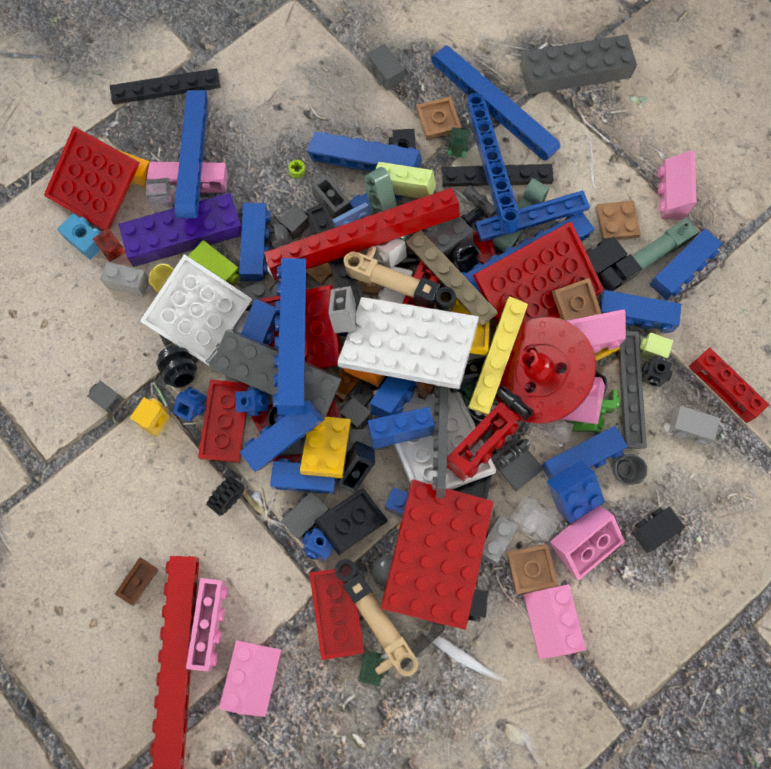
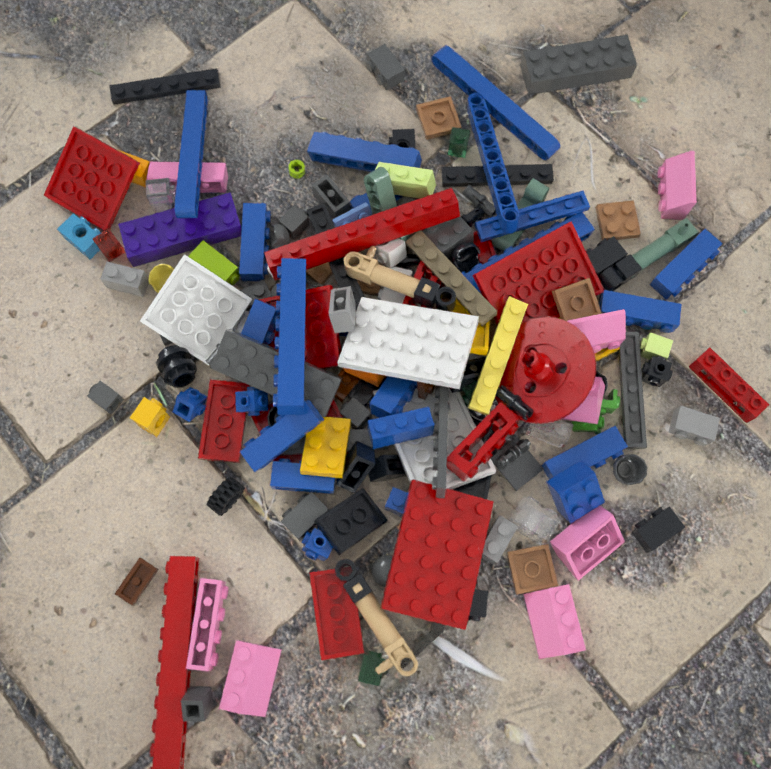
(197, 703): none -> dark grey brick
(387, 468): none -> black slope

